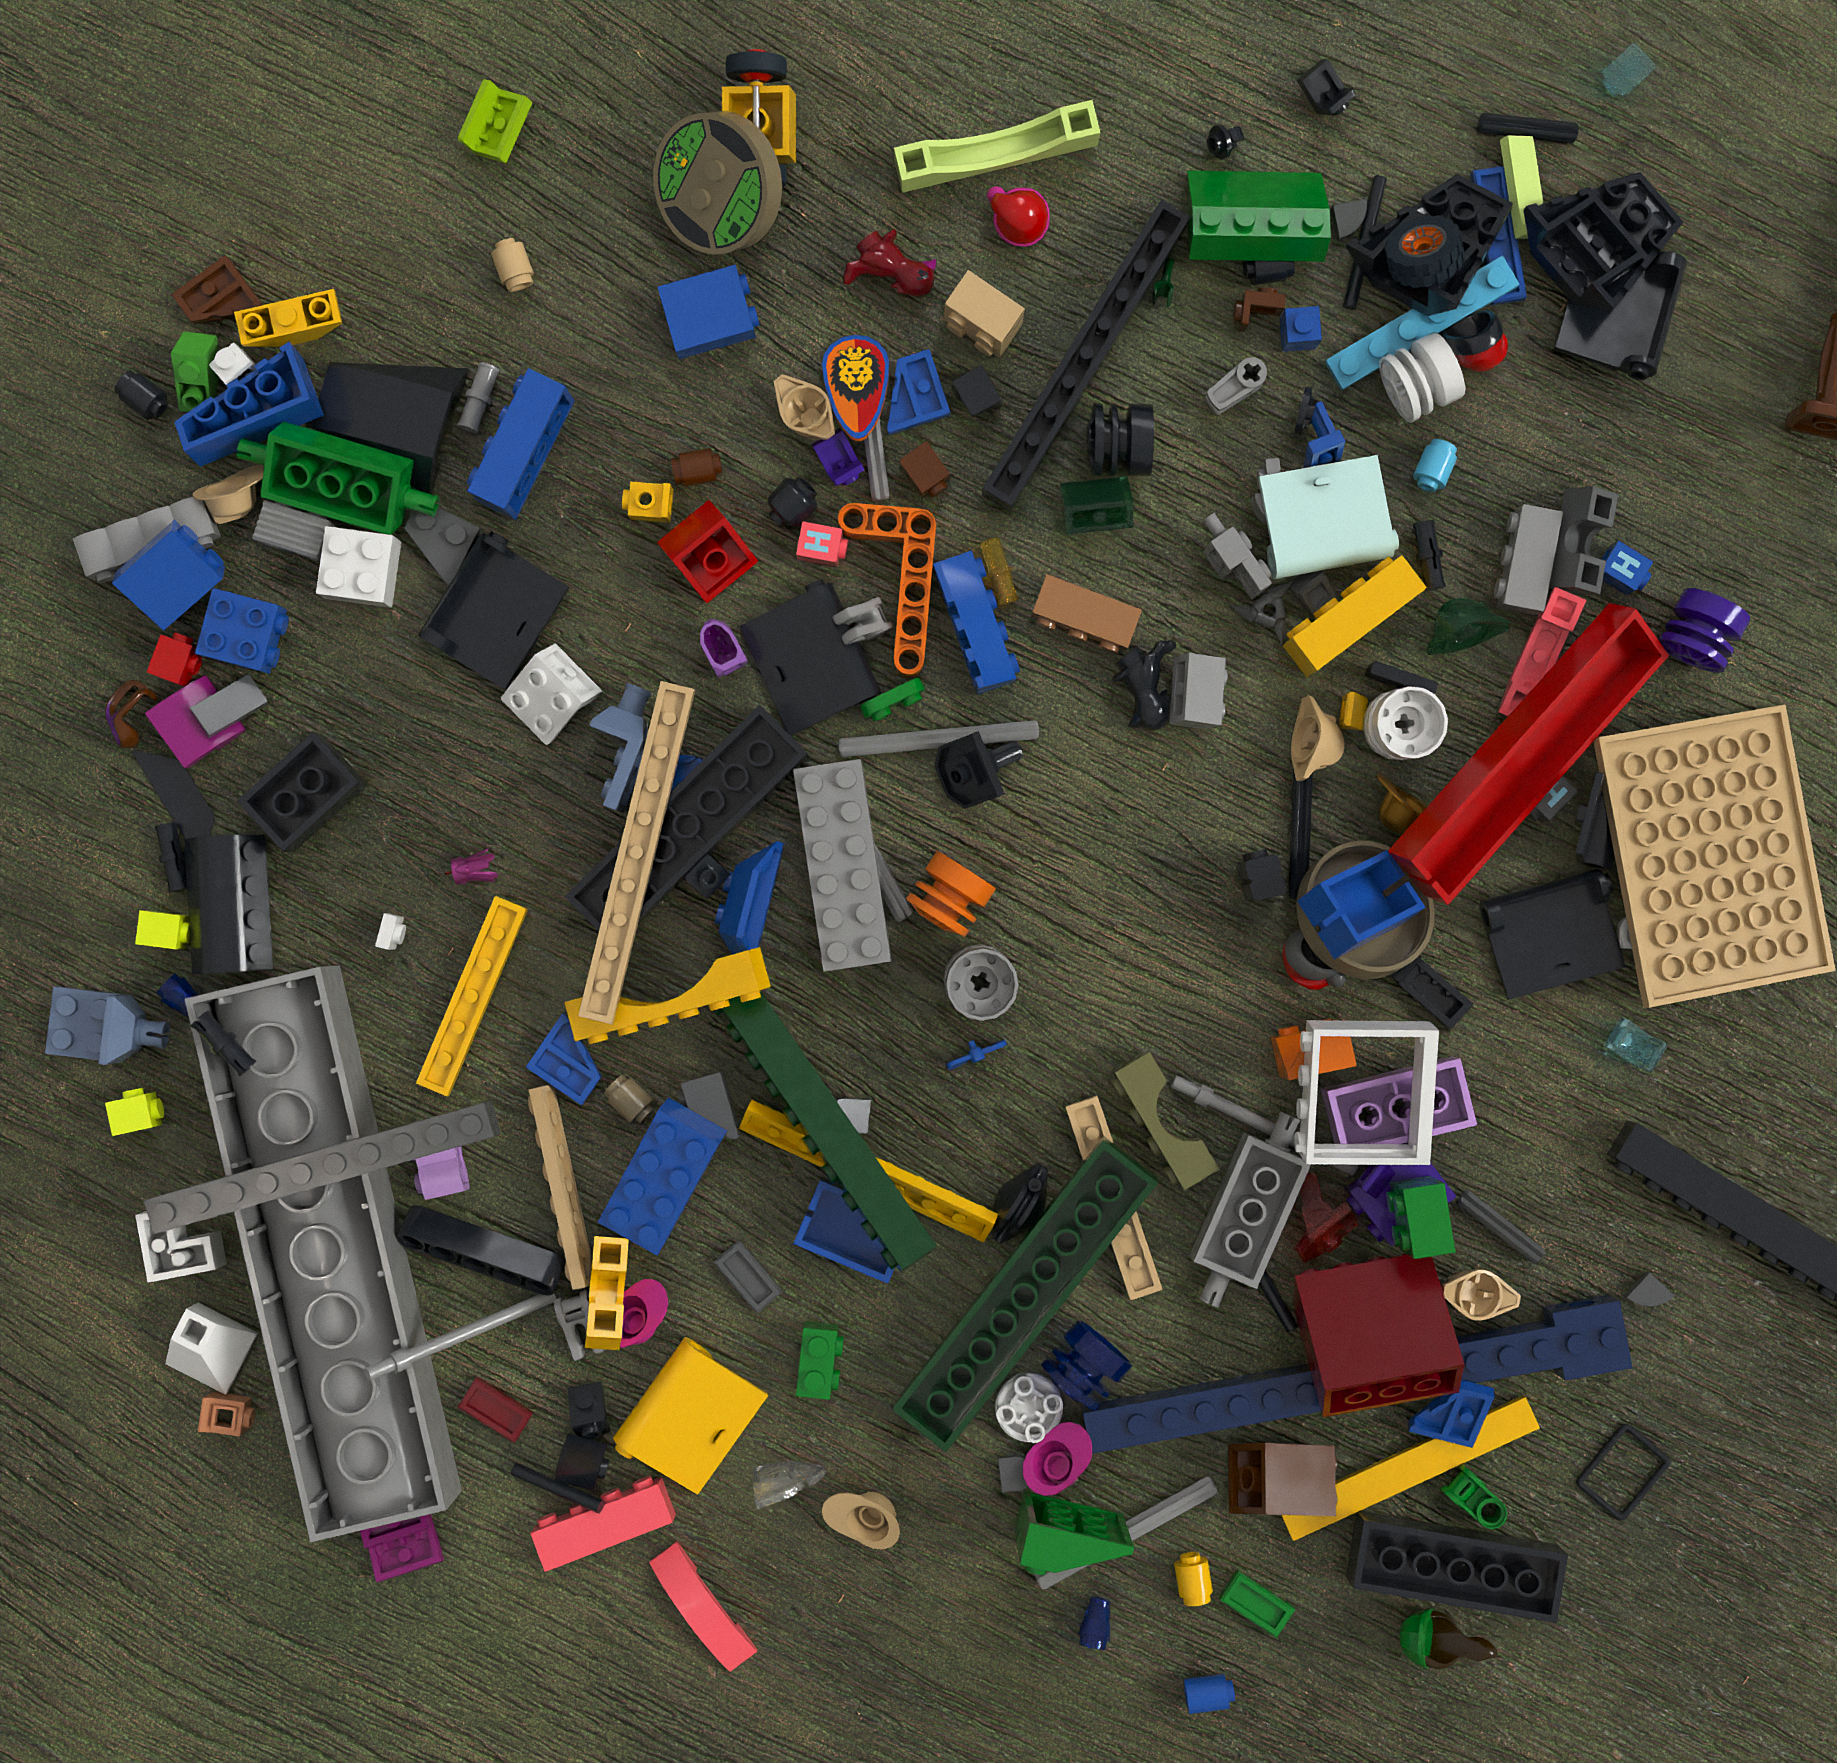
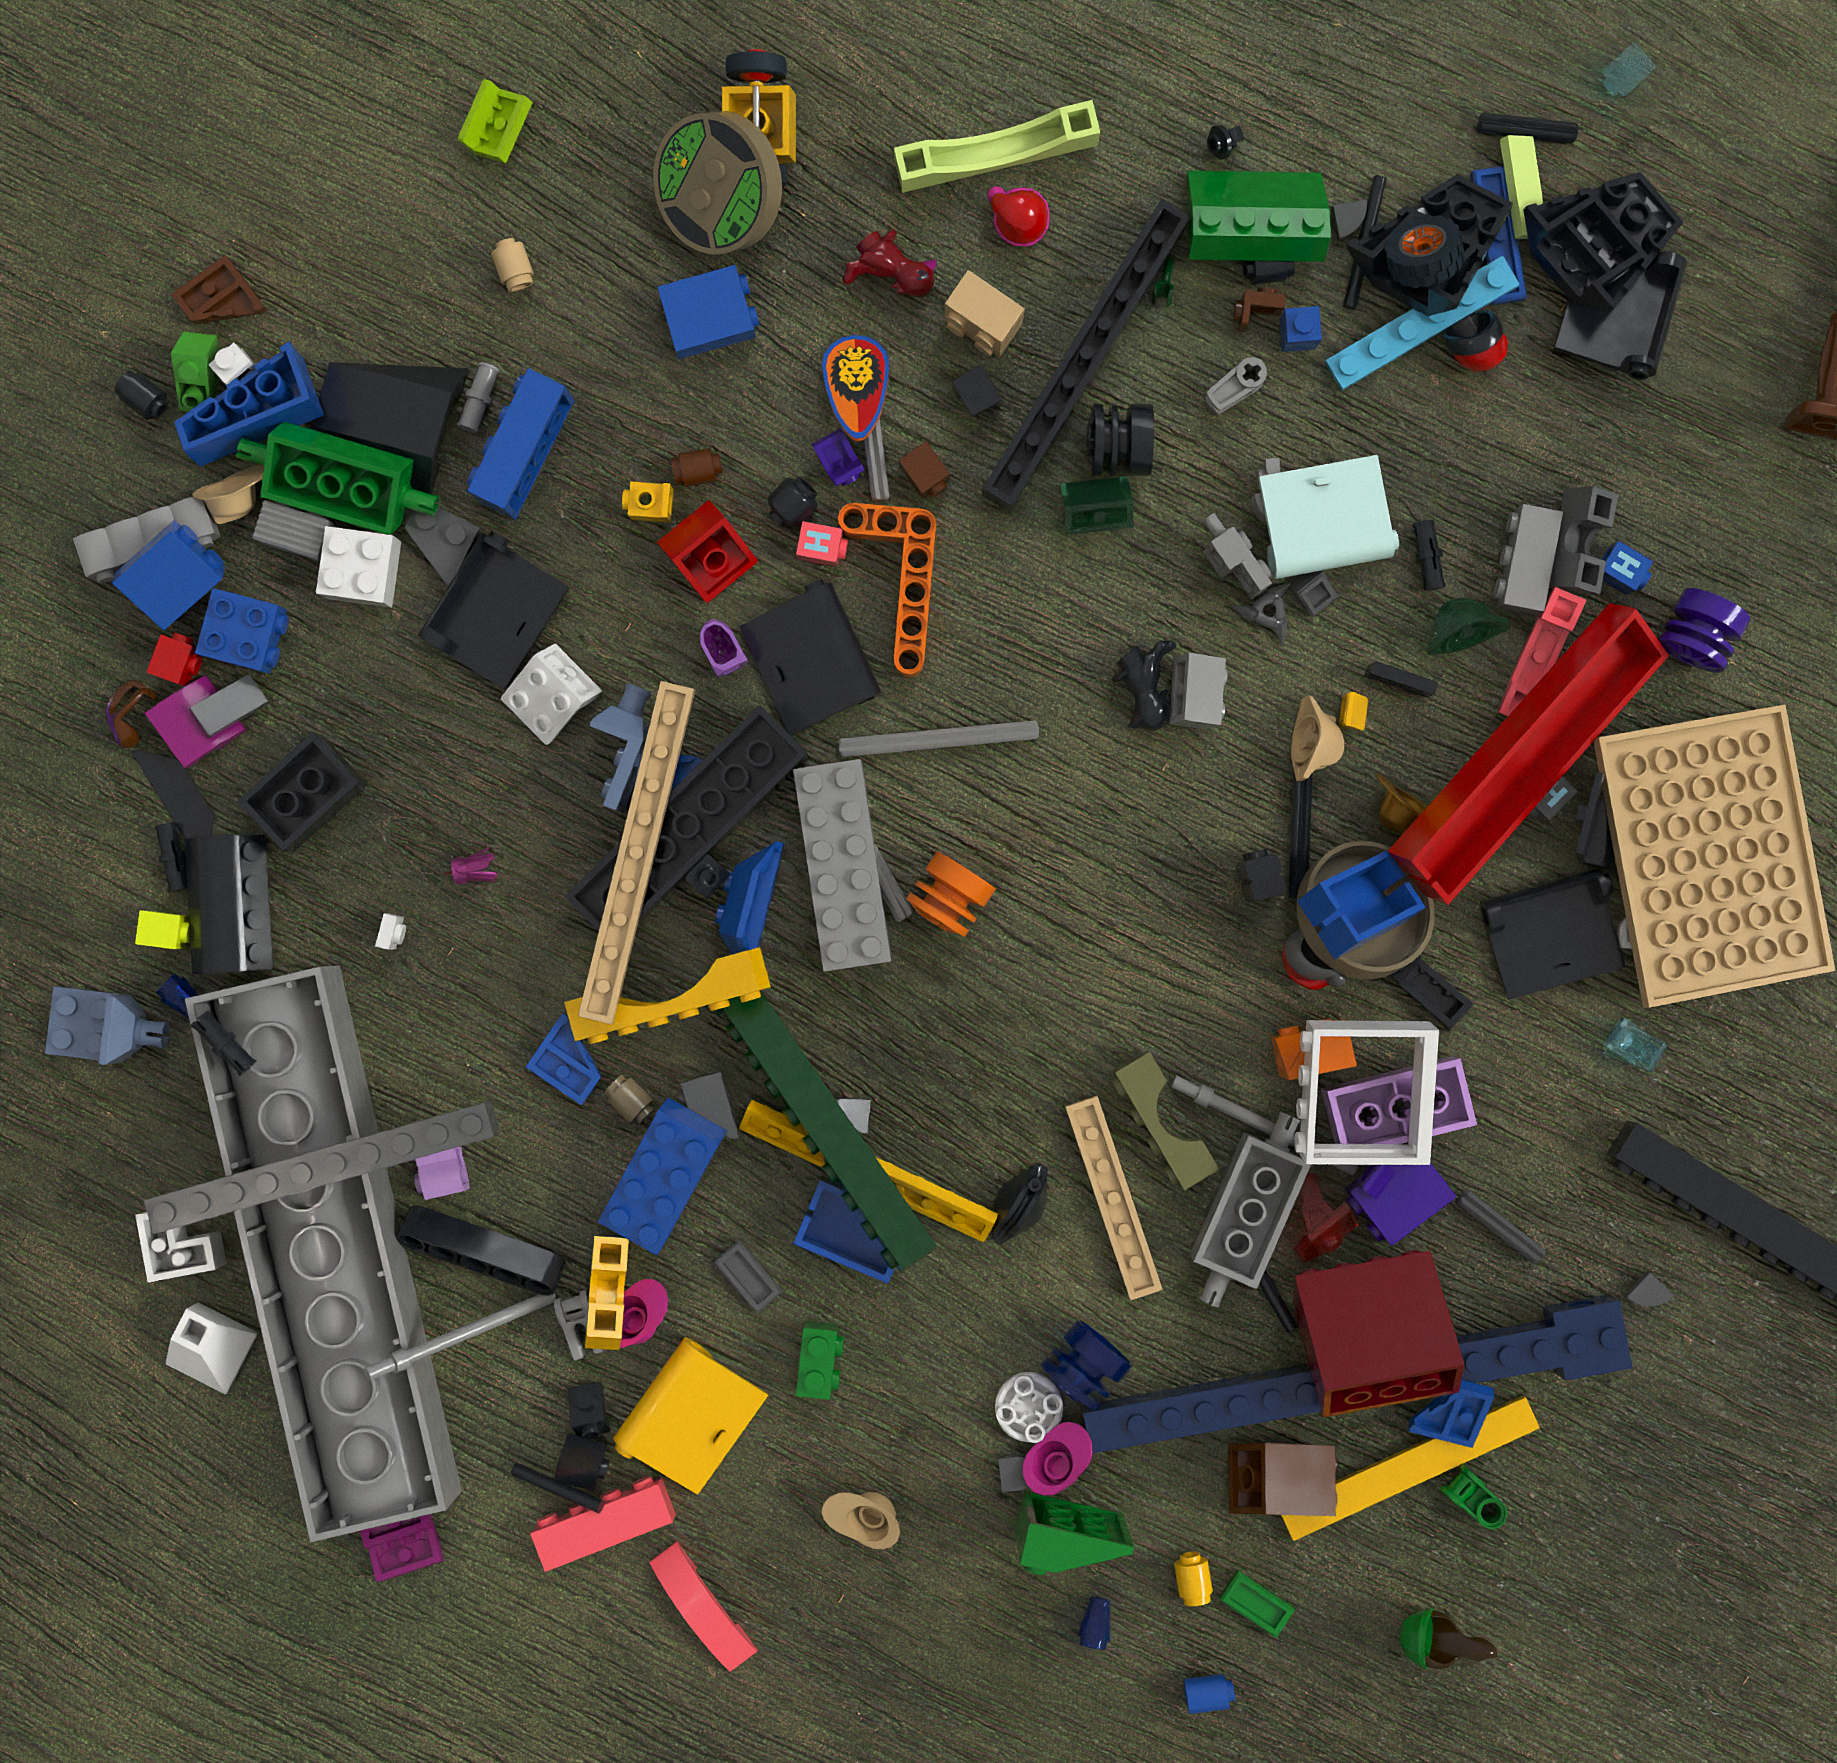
(134, 1112): neon yellow brick -> none
(242, 1414): nougat window -> none
(290, 320): yellow slope -> none
(472, 996): yellow plate -> none
(495, 1409): dark red tile -> none
(560, 1175): tan plate -> none
(782, 1480): clear brick -> none
(804, 408): tan hat -> none
(869, 620): light grey piece -> none
(906, 694): green plate -> none
(916, 393): blue wing -> none
(970, 770): black piece -> none
(975, 623): blue wedge -> none
(975, 1054): blue piece -> none
(988, 1000): light grey wheel -> none
(999, 571): clear yellow axle -> none
(1024, 1293): dark green brick -> none
(1085, 614): medium nougat brick -> none
(1149, 1520): light grey axle -> none
(1325, 89): black bracket -> none
(1330, 443): blue piece -> none
(1360, 611): yellow brick -> none
(1421, 1217): green brick -> none
(1422, 377): white wheel -> none
(1424, 721): white wheel -> none
(1435, 465): medium azure brick -> none
(1456, 1566): black brick -> none
(1479, 1294): tan hat -> none
(1644, 1490): black piece -> none

